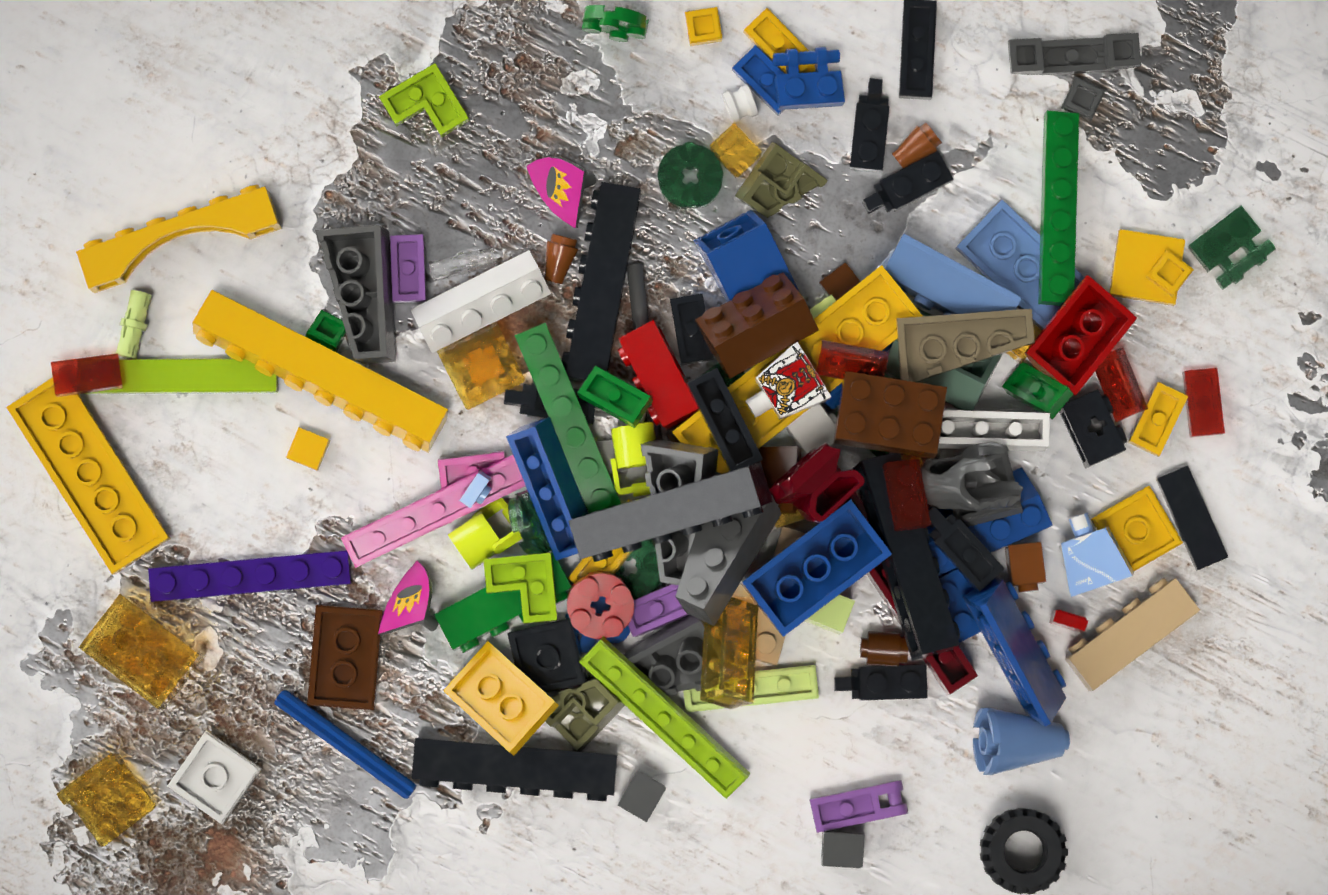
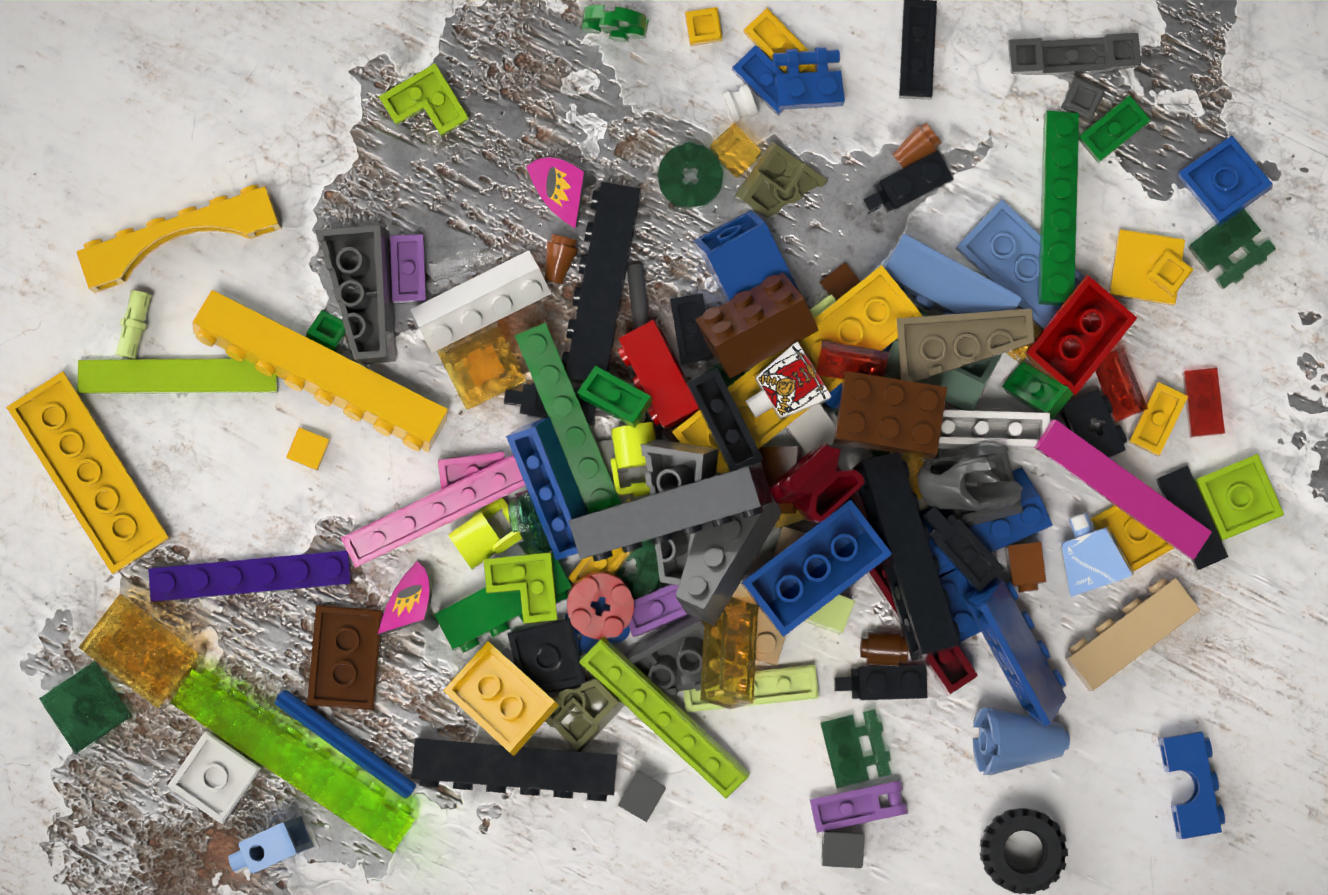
(85, 707): none -> clear green plate
(86, 375): clear red plate -> none
(108, 799): clear yellow bracket -> none
(271, 846): none -> light blue torso
(294, 760): none -> clear neon green brick
(477, 490): light blue plate -> none
(845, 751): none -> clear green plate
(870, 129): black hinge -> none
(906, 495): clear red plate -> none
(1069, 620): red tile -> none
(1114, 129): none -> green plate
(1122, 489): none -> dark pink tile
(1200, 812): none -> blue arch
(1225, 180): none -> blue plate
(1239, 497): none -> lime plate

